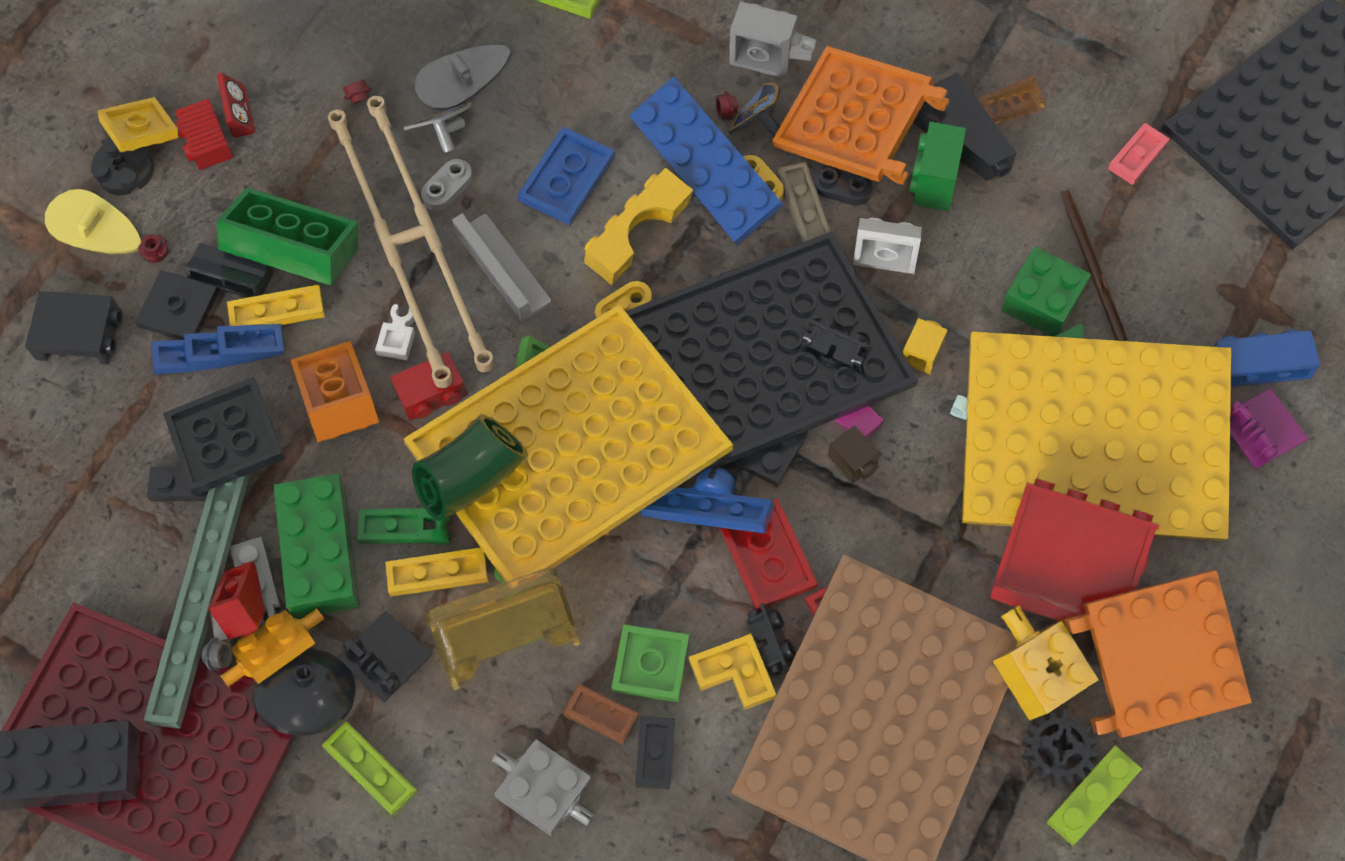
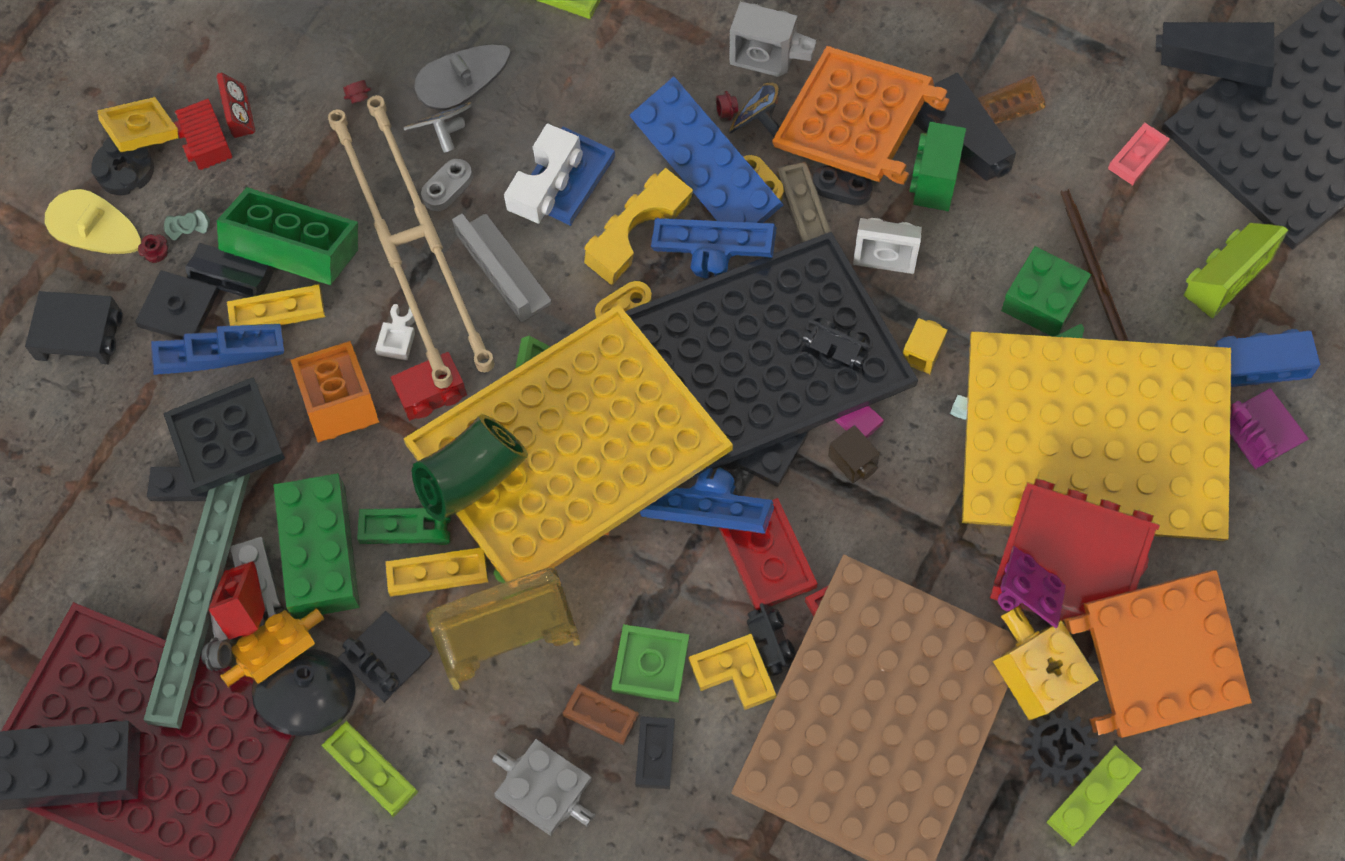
(177, 225): none -> sand green piece
(534, 194): none -> white arch
(713, 241): none -> blue plate
(1033, 586): none -> magenta hinge
(1220, 49): none -> black slope
(1233, 267): none -> lime slope

